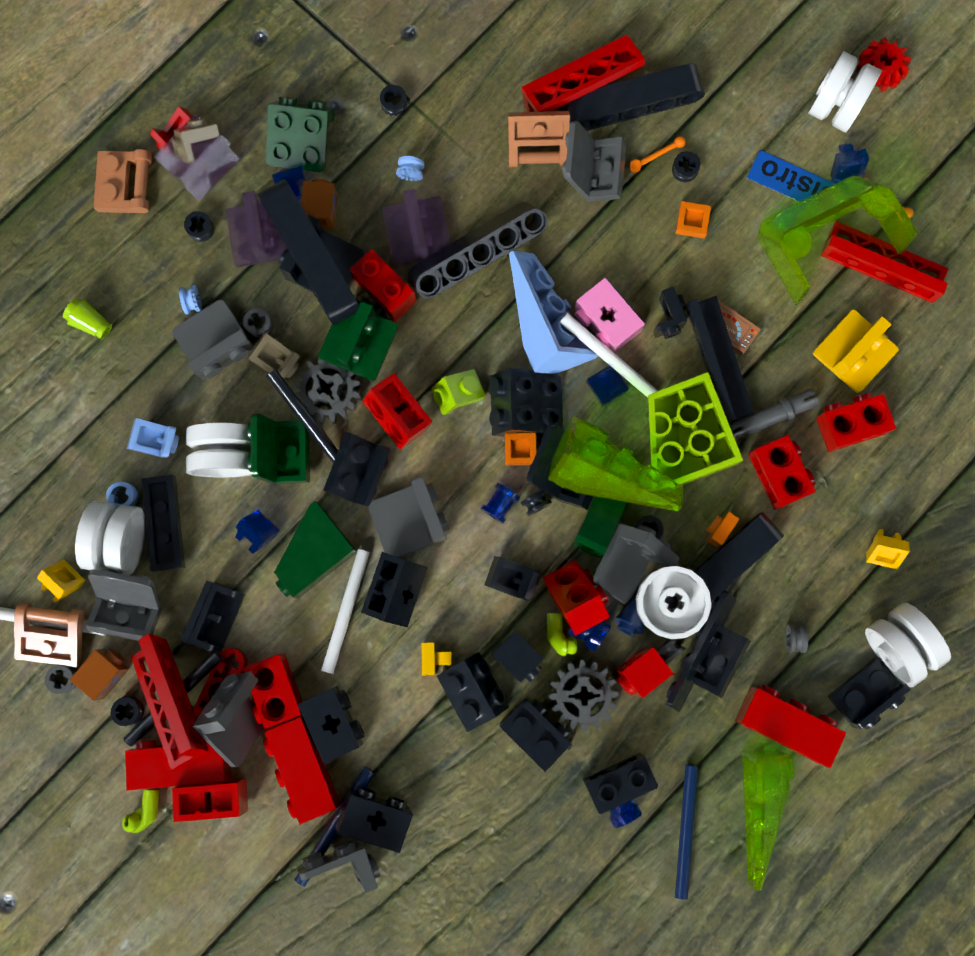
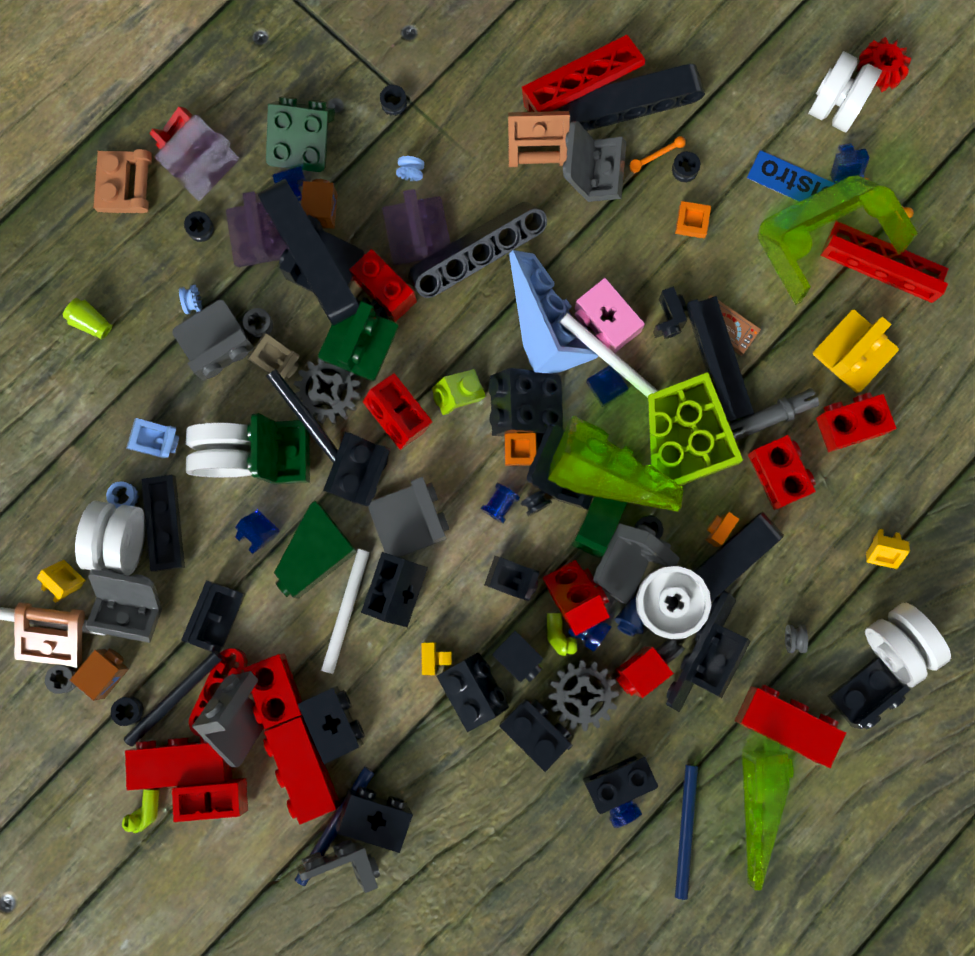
(174, 701): red fence -> none
(196, 131): dark tan bracket -> none

